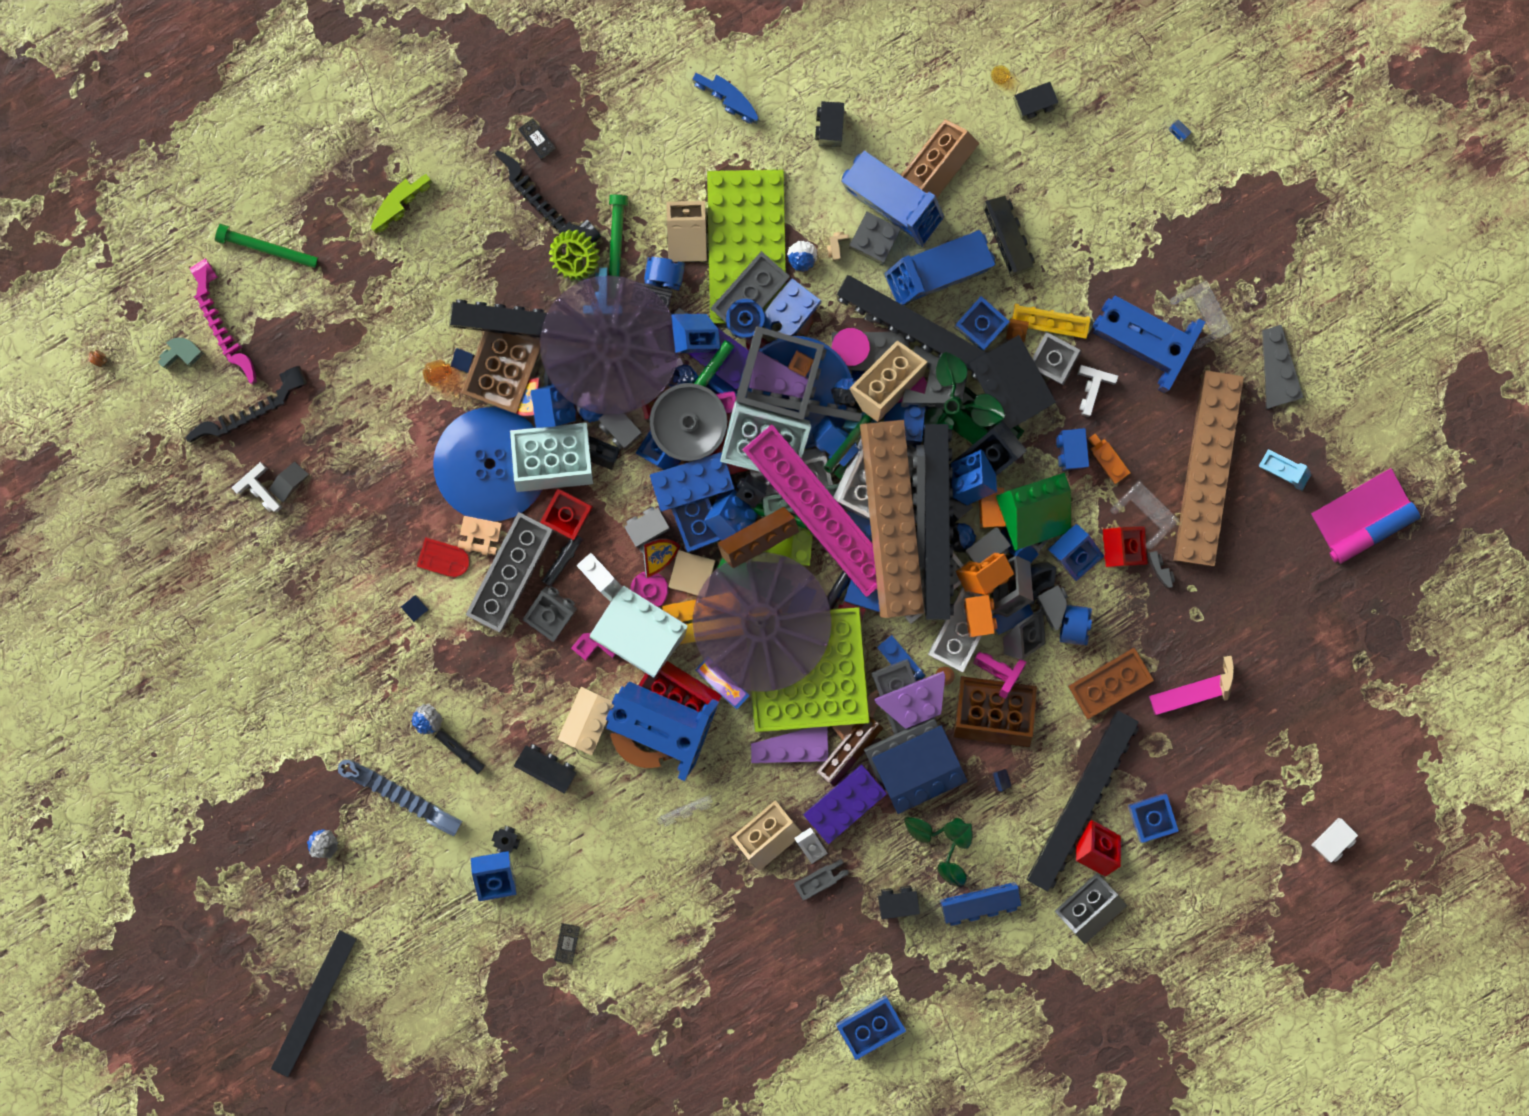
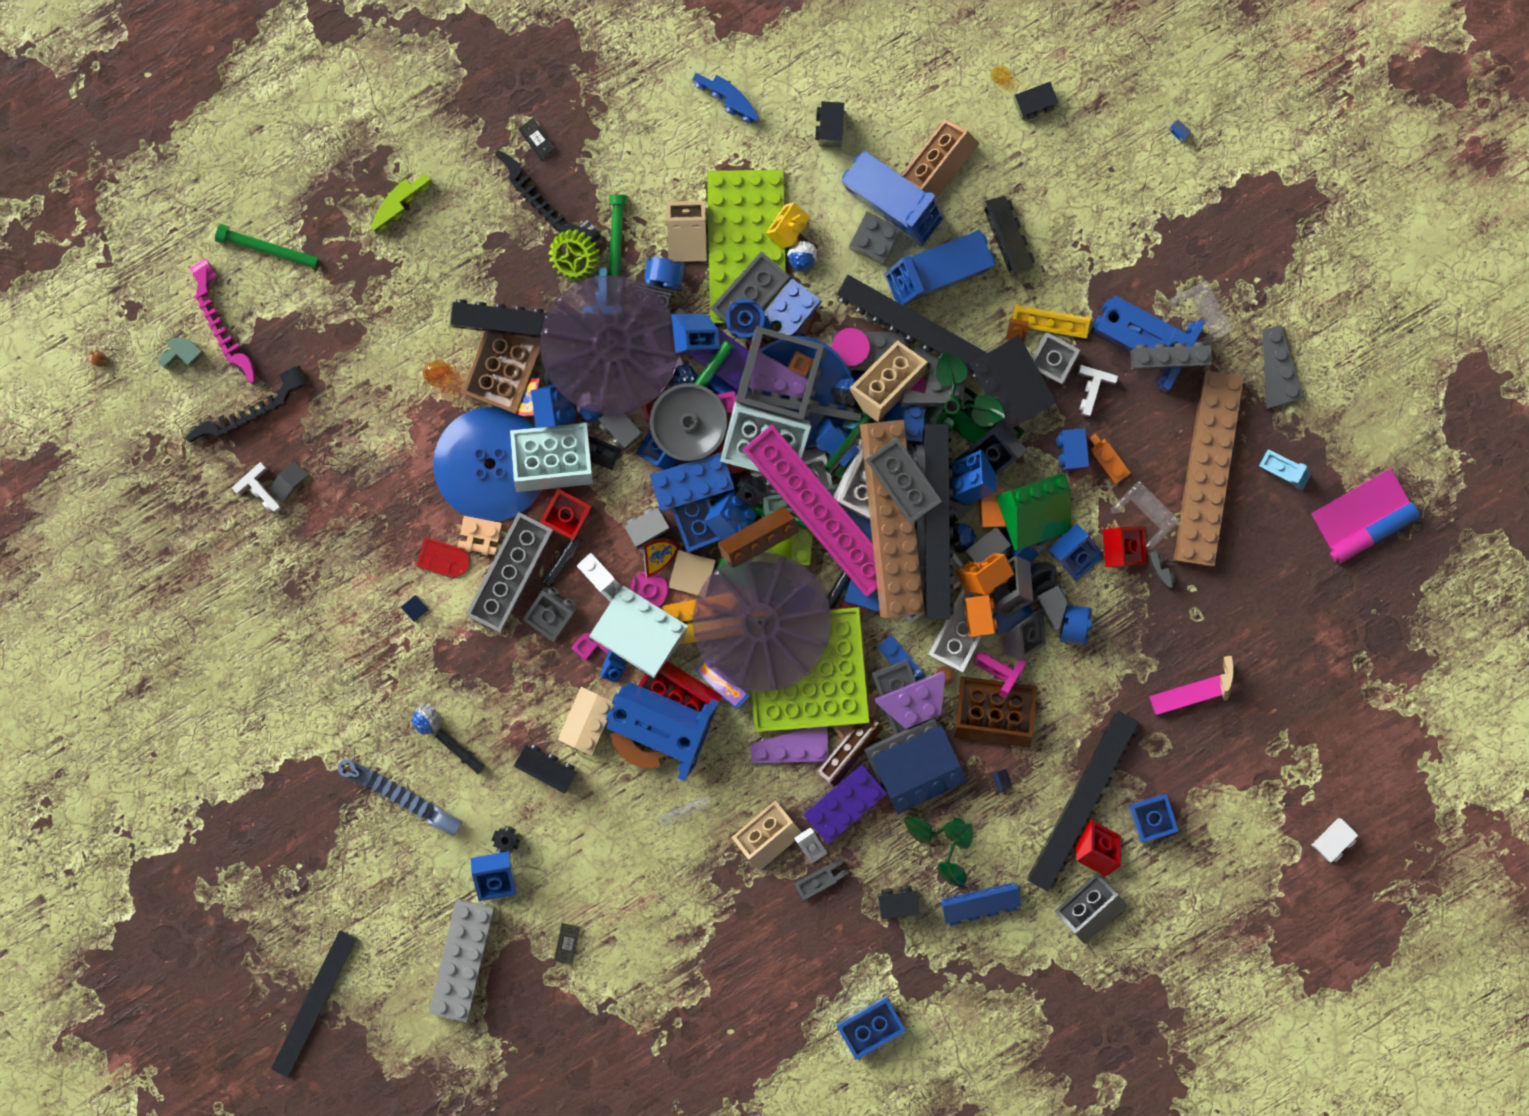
(322, 844): light grey piece -> none
(462, 360): dark blue slope -> none
(462, 960): none -> light grey brick
(613, 667): none -> blue slope
(788, 225): none -> yellow brick
(833, 249): tan bracket -> none
(903, 480): none -> dark grey plate
(981, 323): blue brick -> none
(1110, 683): dark orange plate -> none
(1171, 357): none -> dark grey brick

